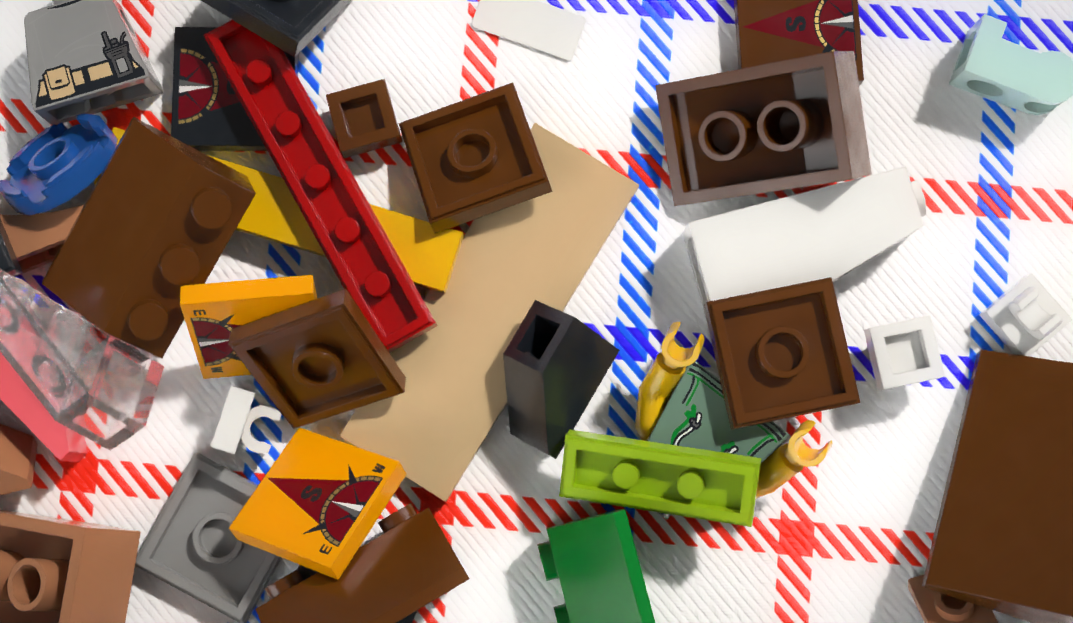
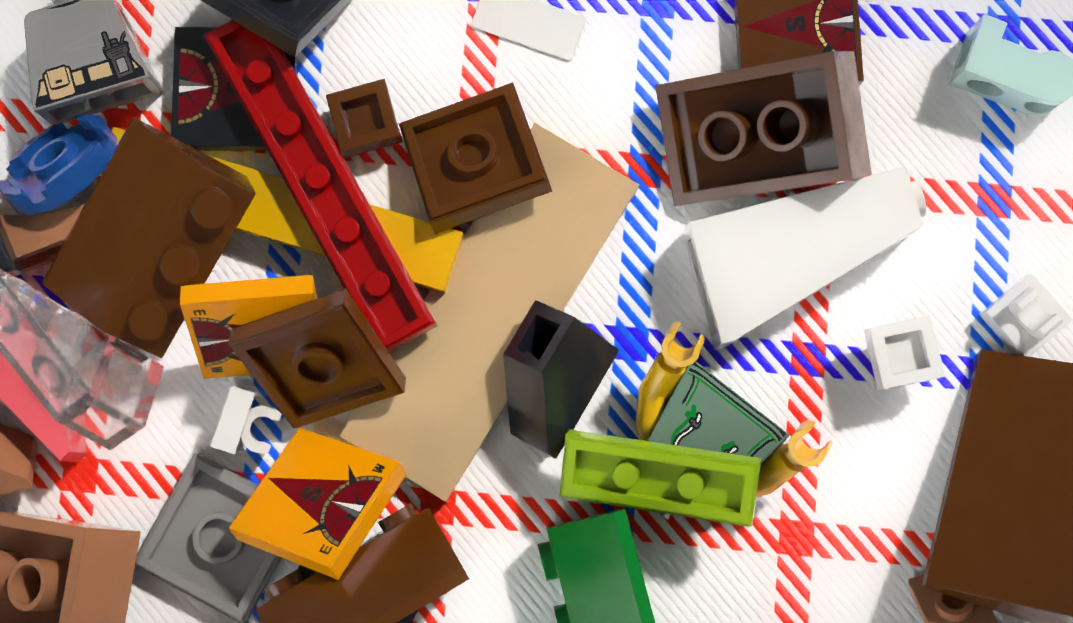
(781, 353): reddish brown tile -> none

